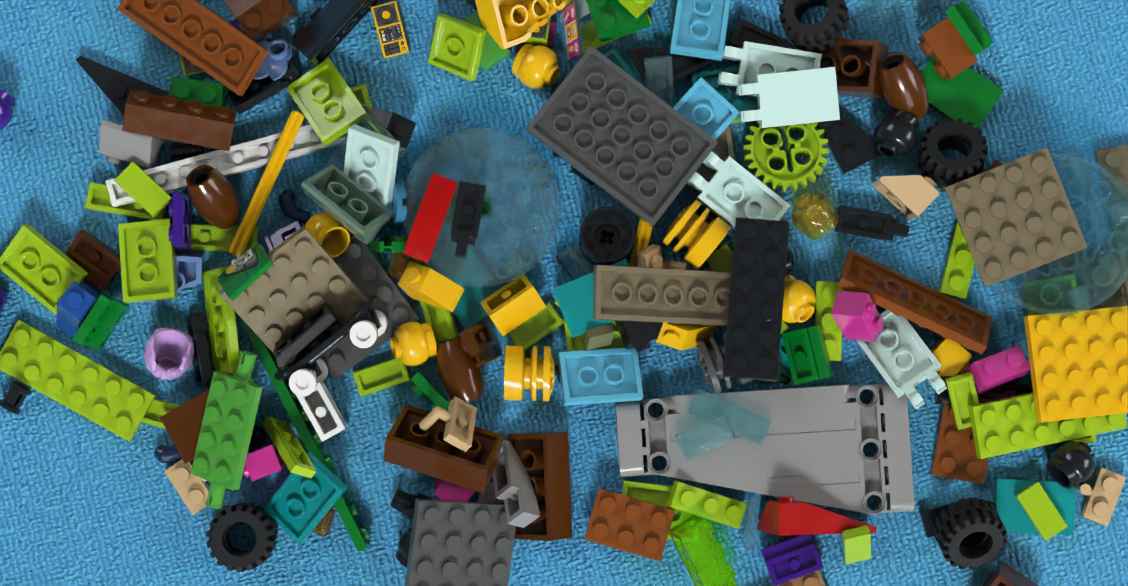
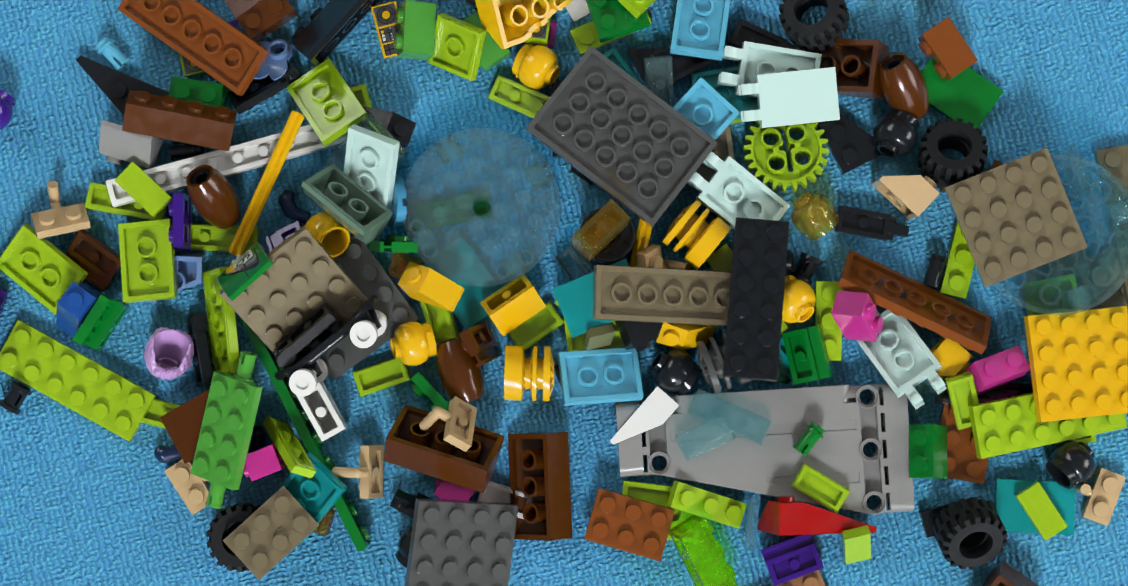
(59, 219): none -> tan plate
(112, 53): none -> medium azure pin
(271, 533): none -> dark tan plate
(369, 472): none -> tan plate
(415, 30): none -> bright green brick
(430, 218): red slope -> none
(467, 216): black hinge -> none
(514, 487): light grey slope -> none
(517, 96): none -> lime tile
(571, 32): piece -> none
(600, 230): none -> clear yellow brick
(650, 414): none -> white sticker
(675, 371): none -> black piece
(805, 260): none -> black bush
(809, 438): none -> green pin
(820, 488): none -> lime tile
(927, 451): none -> green brick
(934, 270): none -> black pin
(969, 27): green slope -> none

